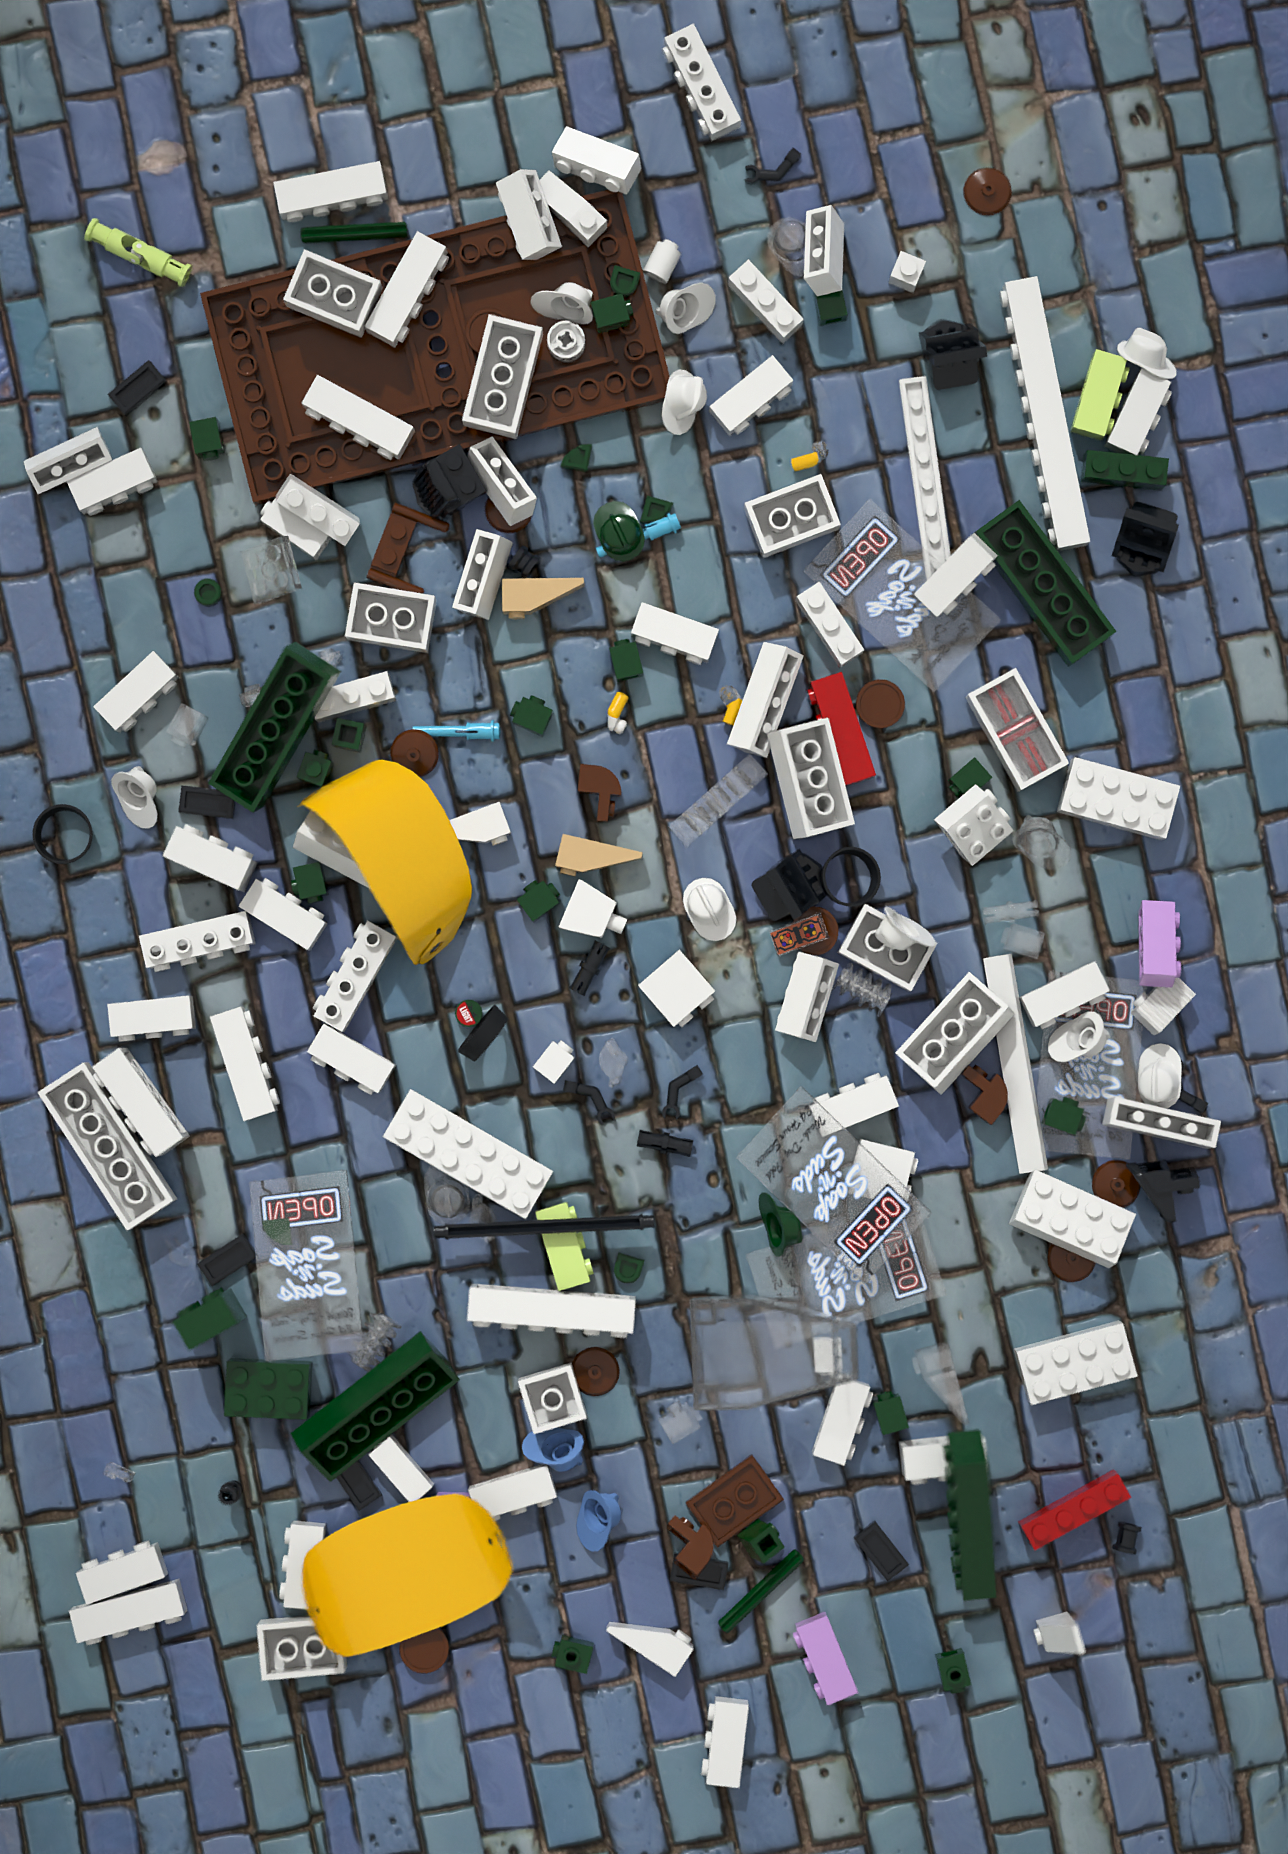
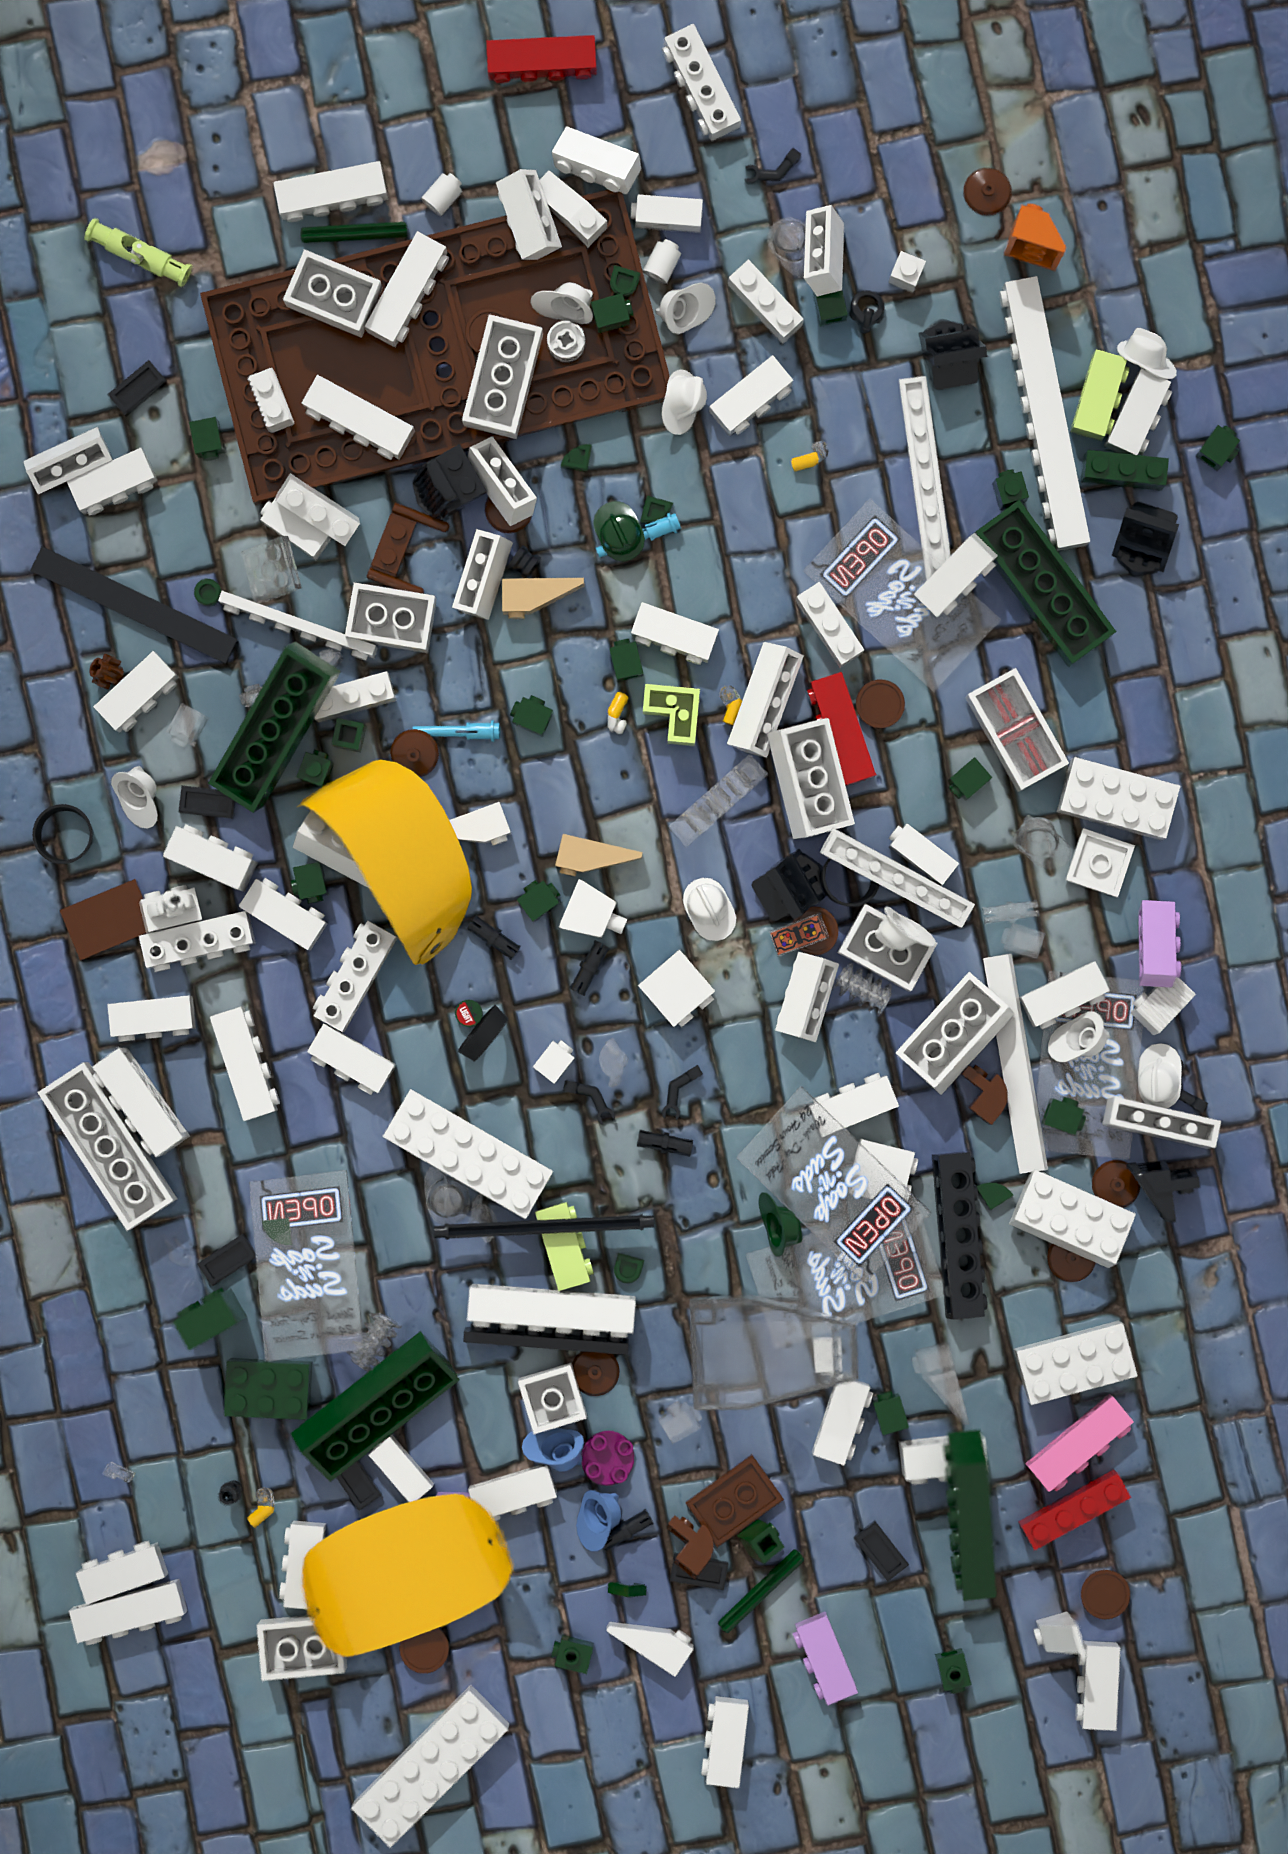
(105, 919): none -> reddish brown tile
(106, 671): none -> reddish brown gear
(134, 605): none -> black tile
(170, 909): none -> white brick
(265, 1505): none -> arm
(271, 400): none -> white brick
(286, 622): none -> white plate
(430, 1766): none -> white brick
(442, 193): none -> white brick
(493, 937): none -> black pin
(541, 58): none -> red brick
(552, 1340): none -> black plate
(600, 782): reddish brown brick -> none
(607, 1458): none -> magenta dish
(627, 1590): none -> dark green tile
(628, 1528): none -> black pin
(667, 213): none -> white brick
(679, 705): none -> yellowish green brick
(792, 516): white brick -> none
(868, 317): none -> black piece
(897, 878): none -> white plate
(922, 854): none -> white brick
(948, 1223): none -> black brick
(974, 824): white brick -> none
(994, 1194): none -> dark green tile
(1010, 488): none -> dark green brick
(1035, 238): none -> orange slope
(1079, 1443): none -> bright pink brick
(1098, 1685): none -> white brick
(1099, 862): none -> white plate
(1105, 1594): none -> reddish brown piece
(1126, 1537): black bush -> none
(1219, 447): none -> dark green brick

